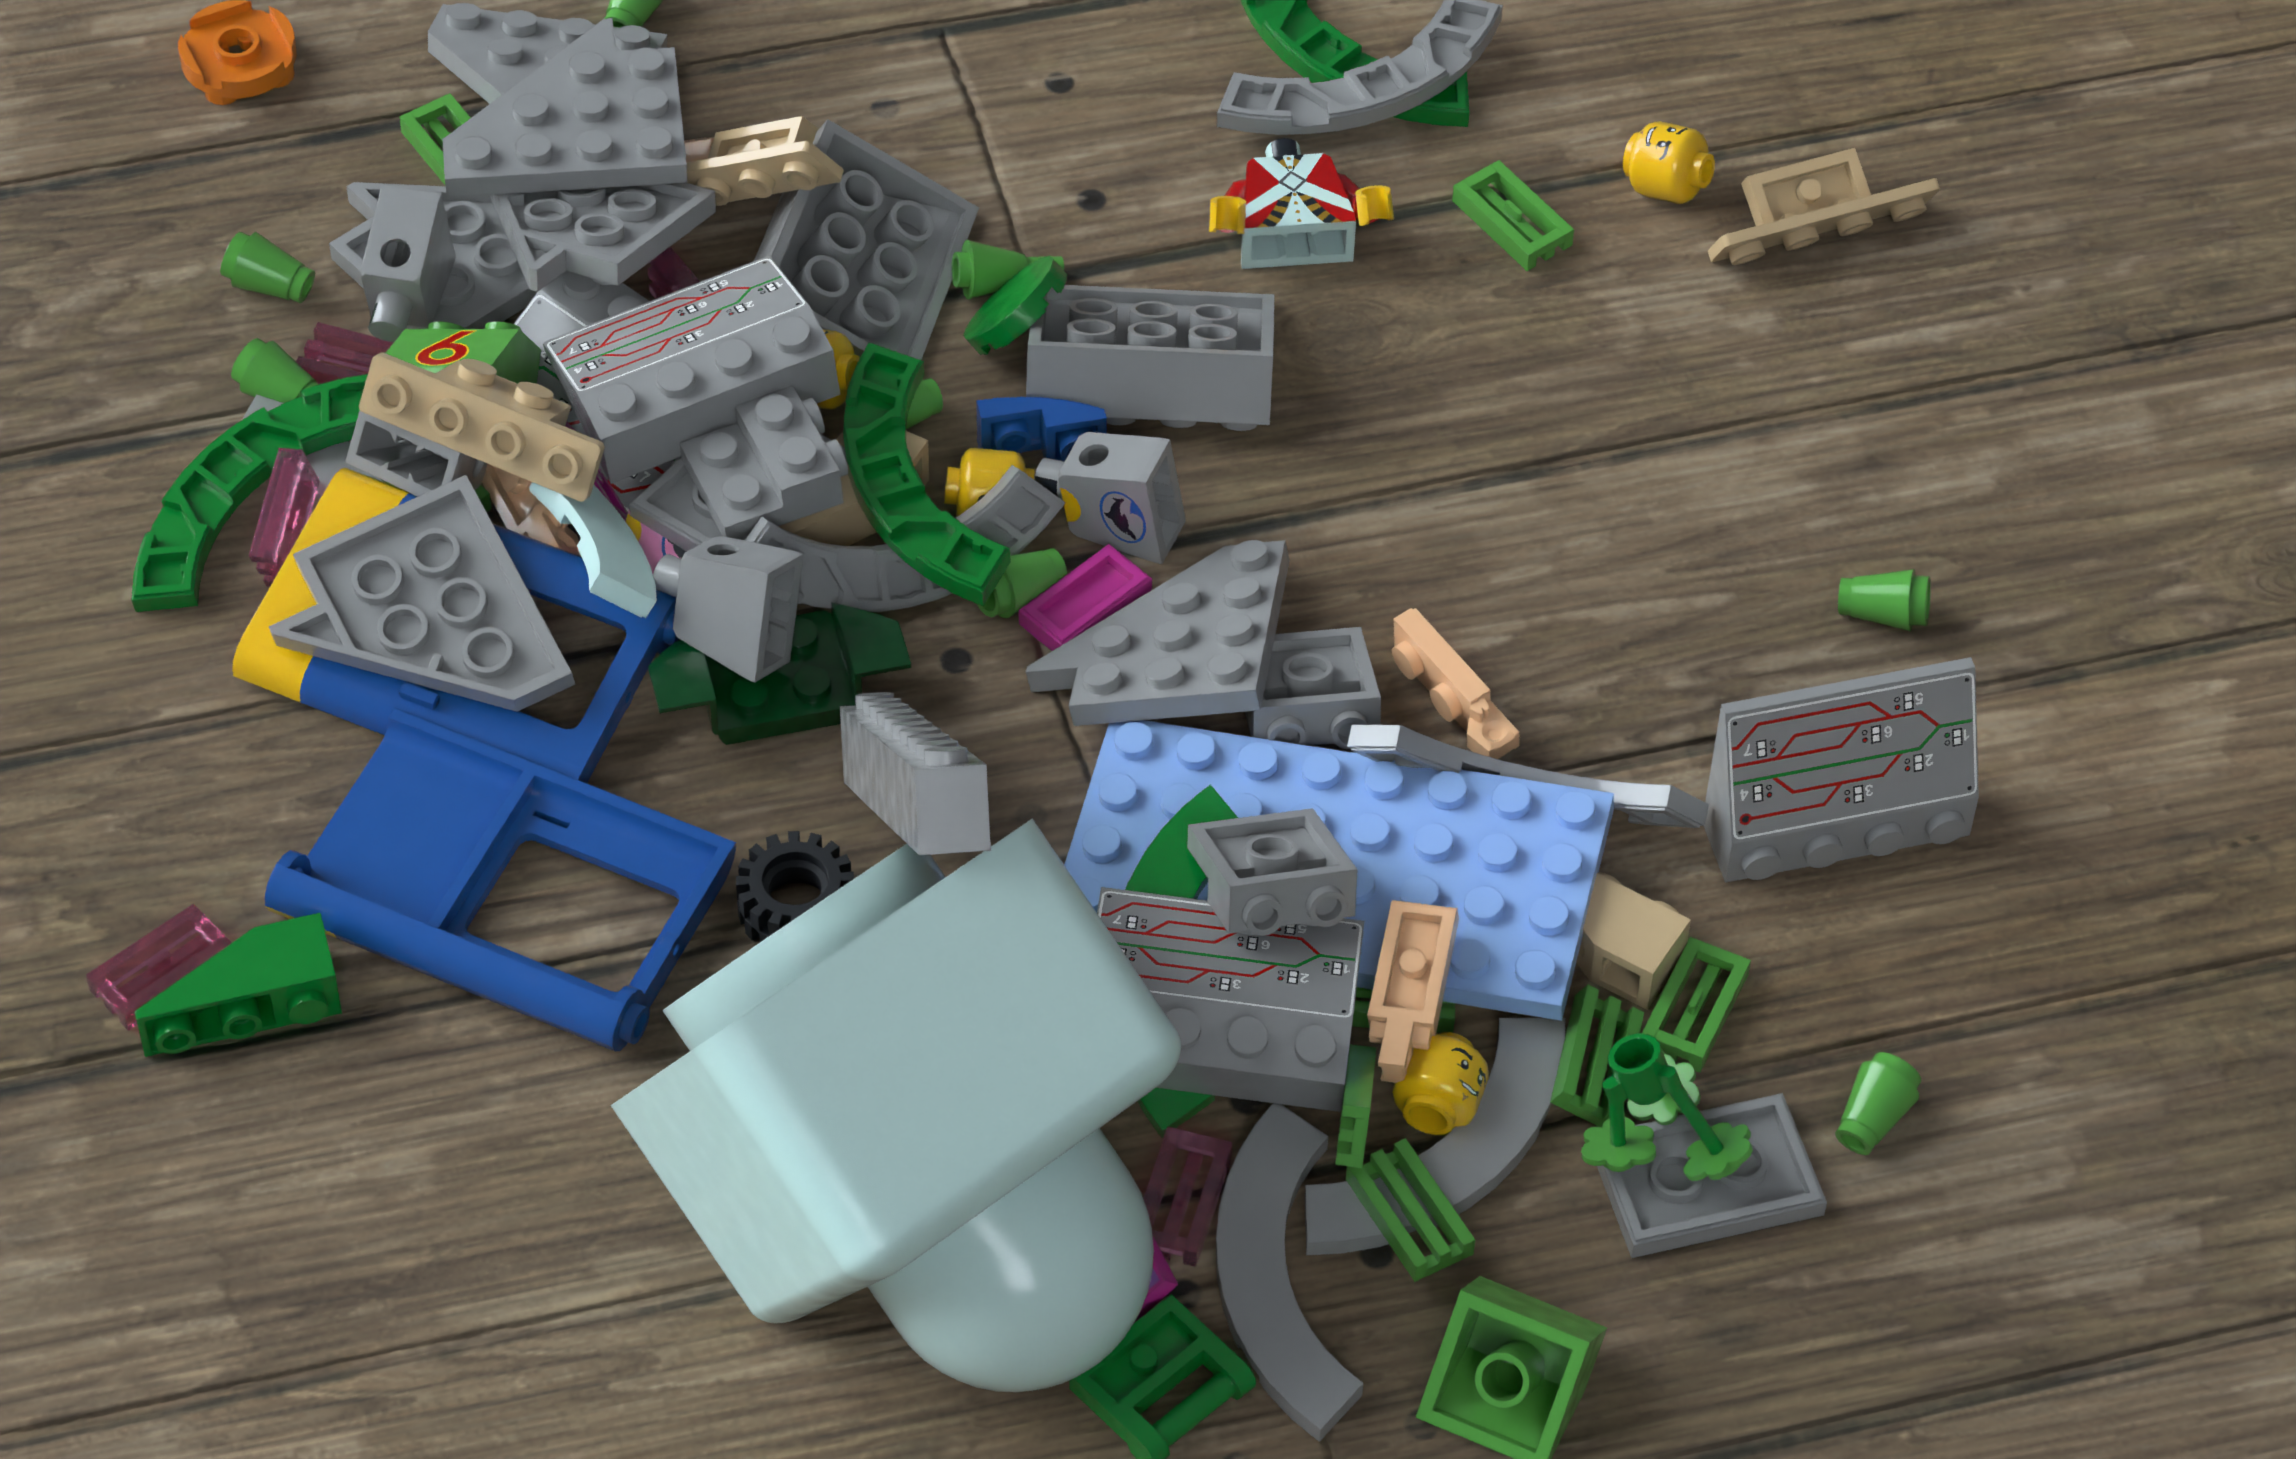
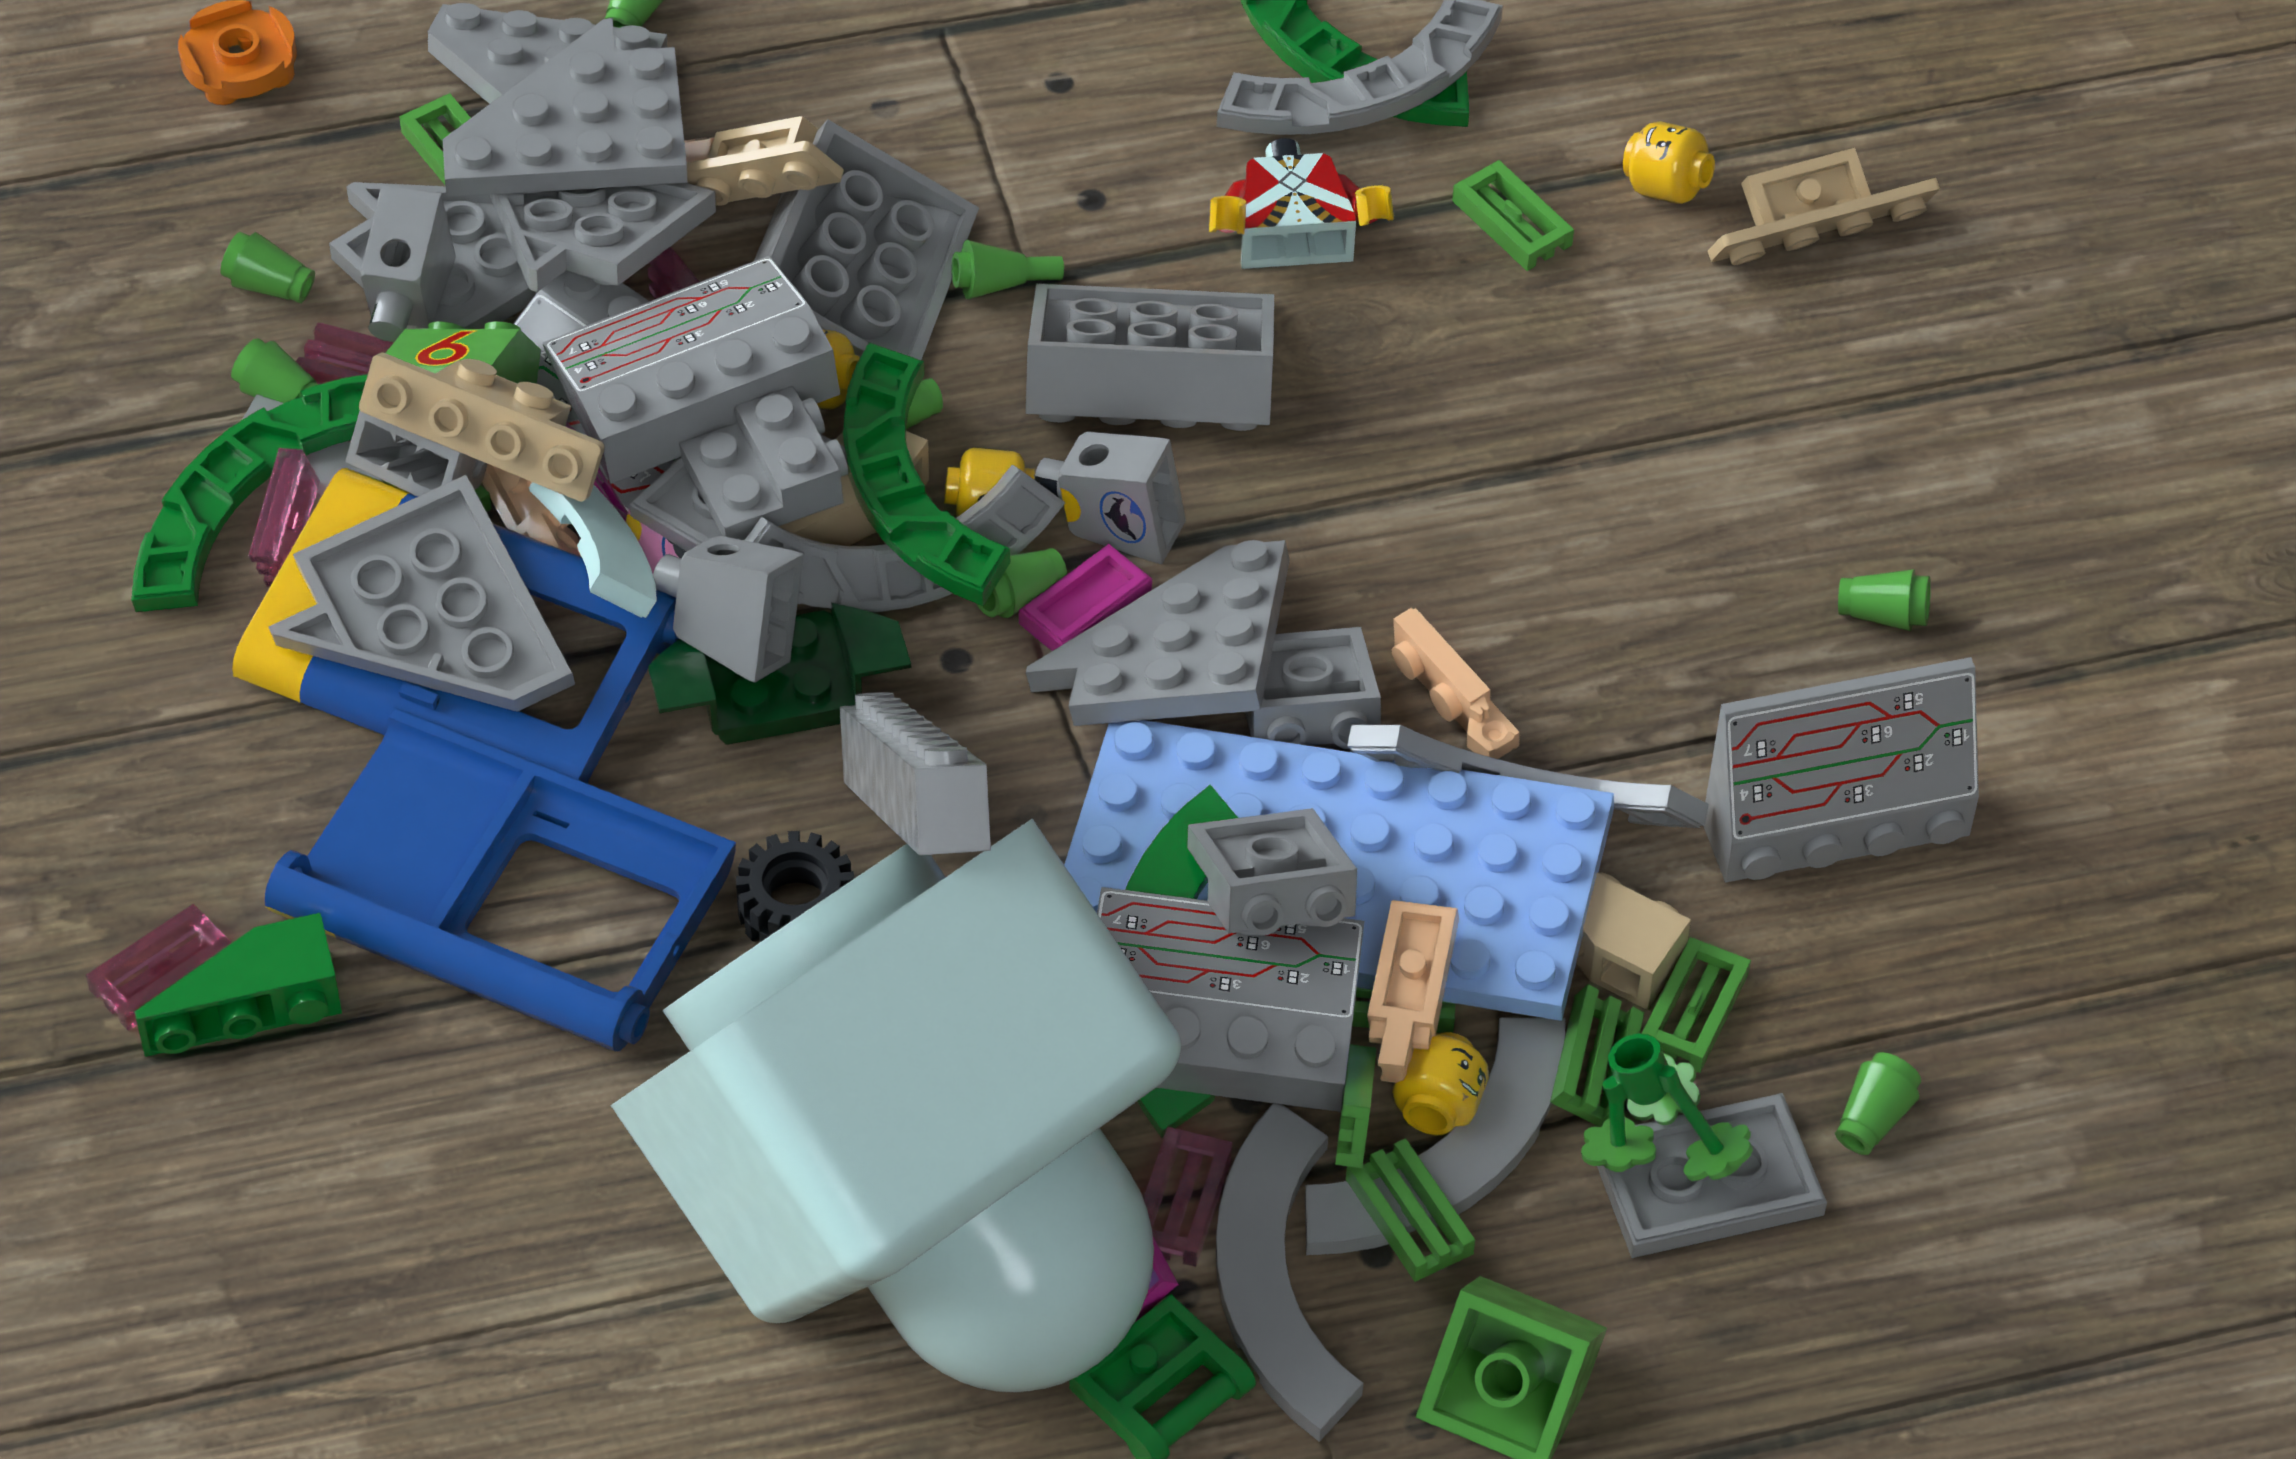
(1015, 306): green tile -> none
(1036, 424): blue slope -> none

